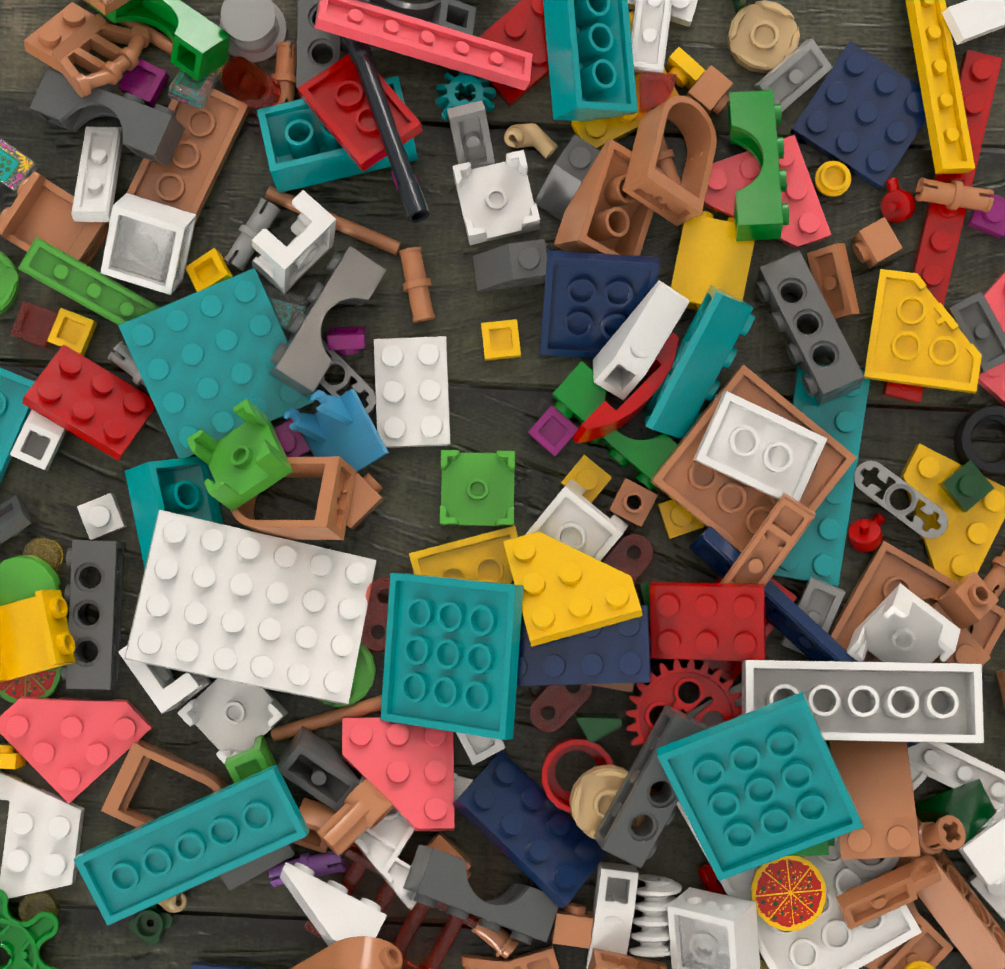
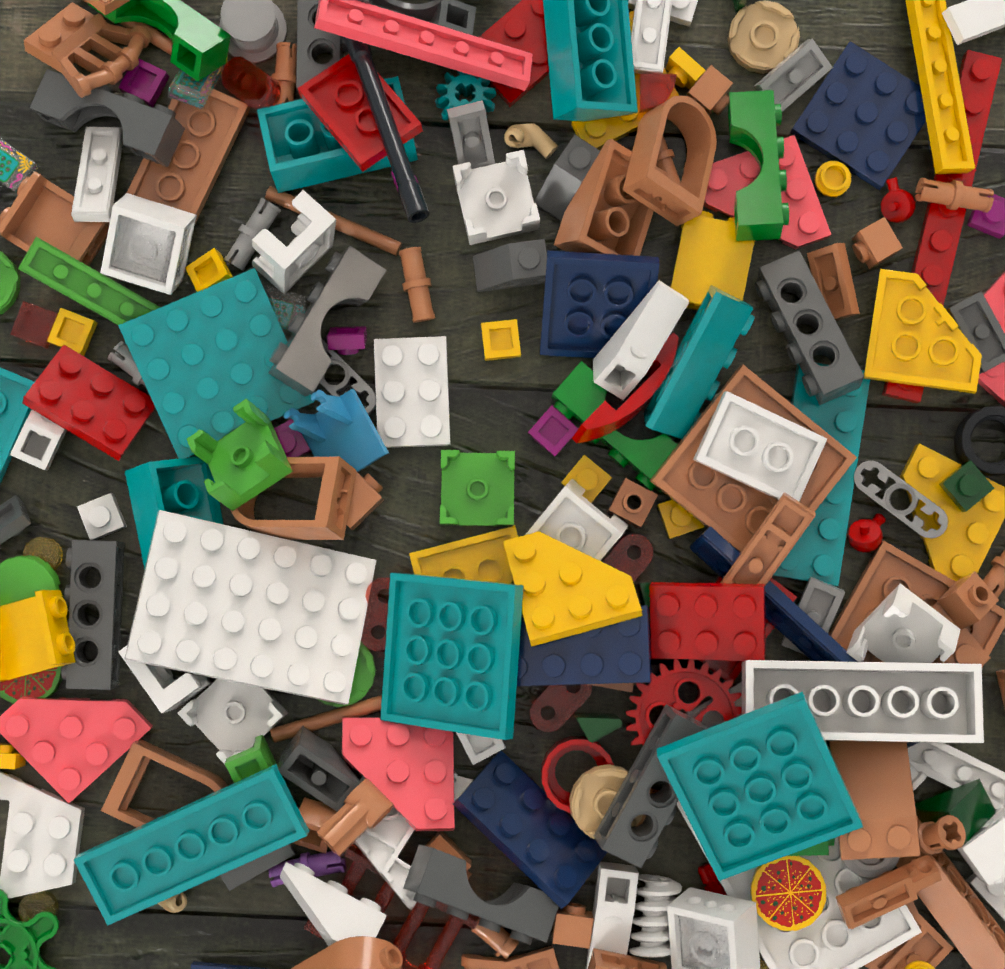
(150, 934): dark green plate -> none

